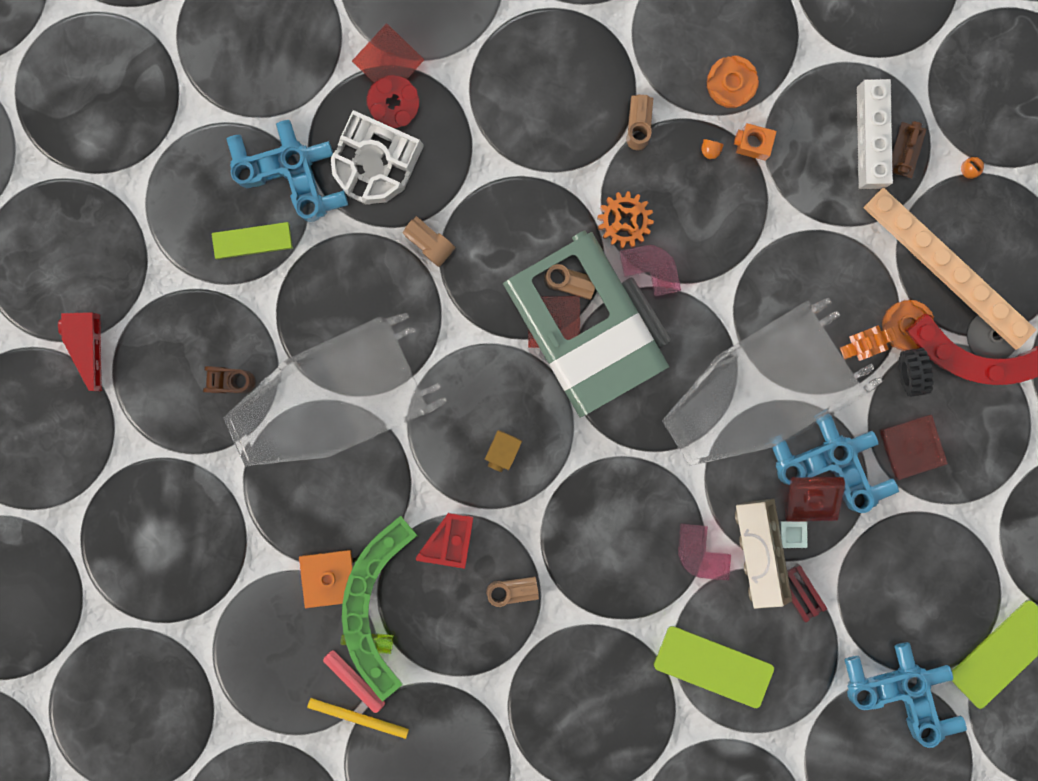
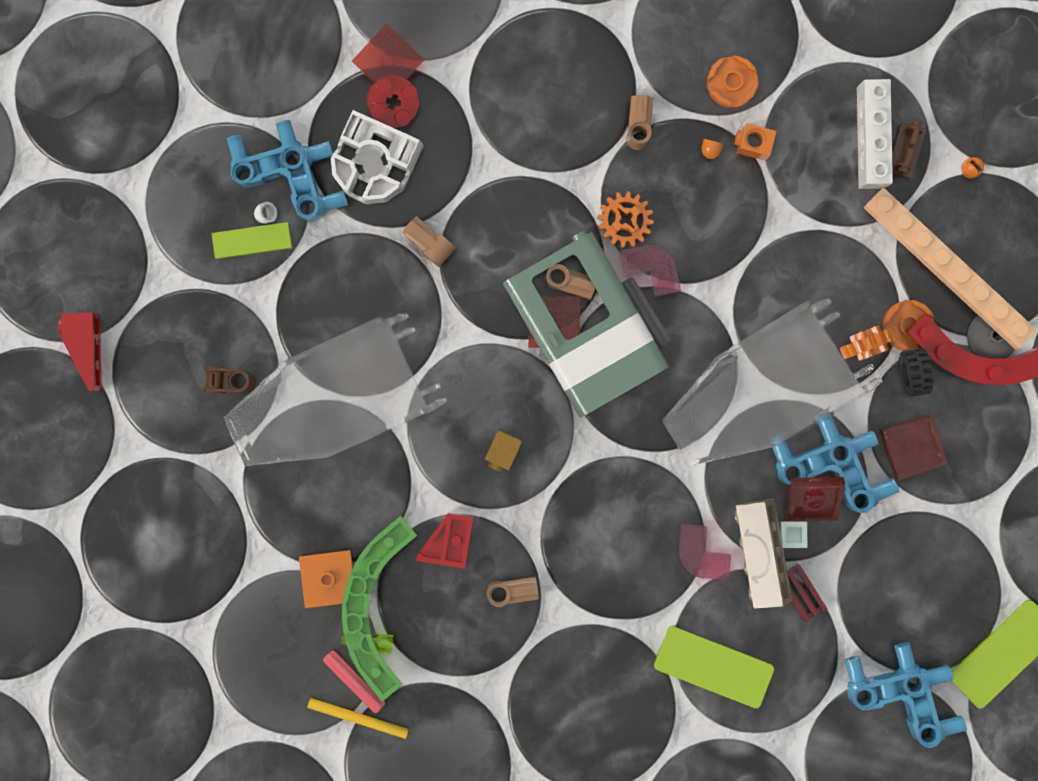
(265, 213): none -> white hinge

